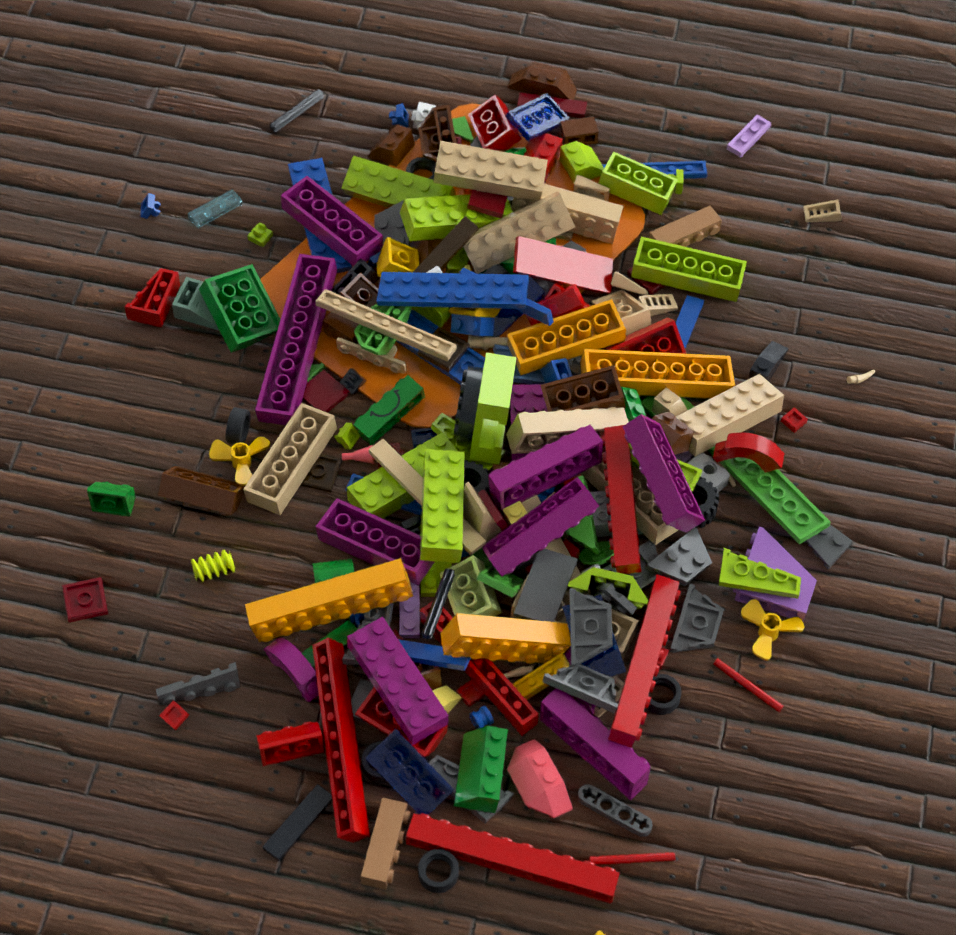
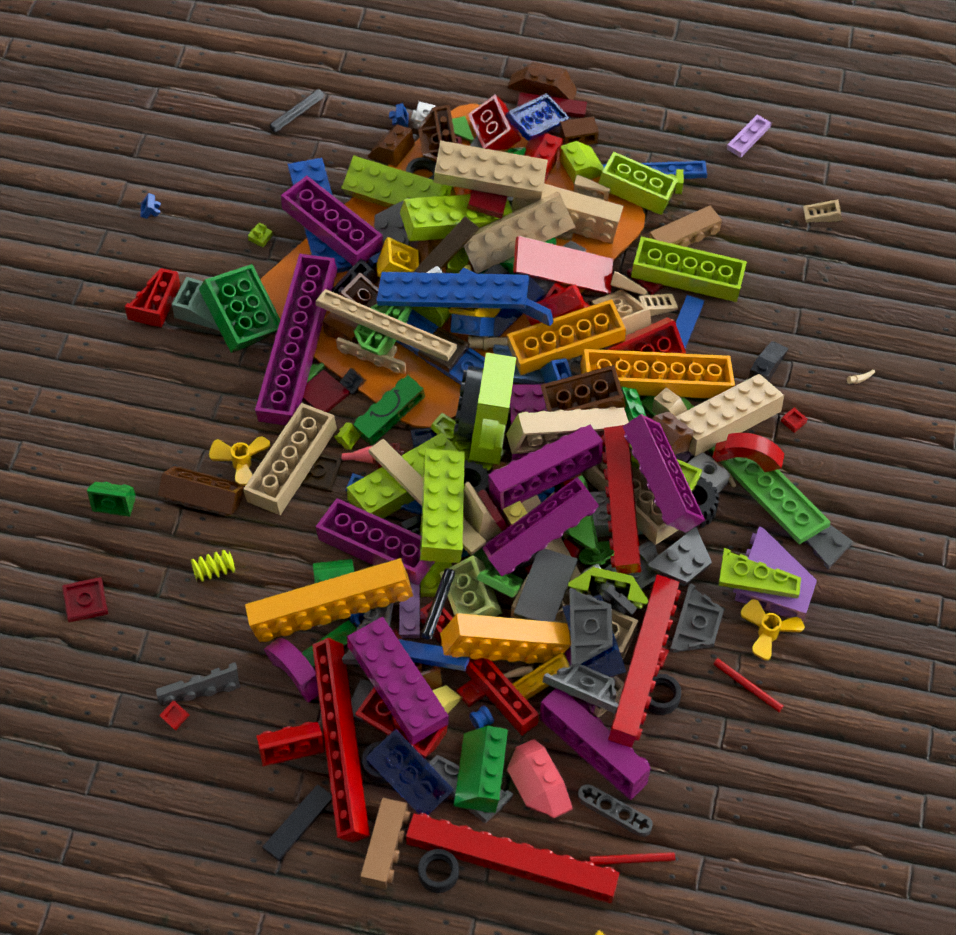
(215, 208): clear light blue tile -> none
(237, 425): black tyre -> none

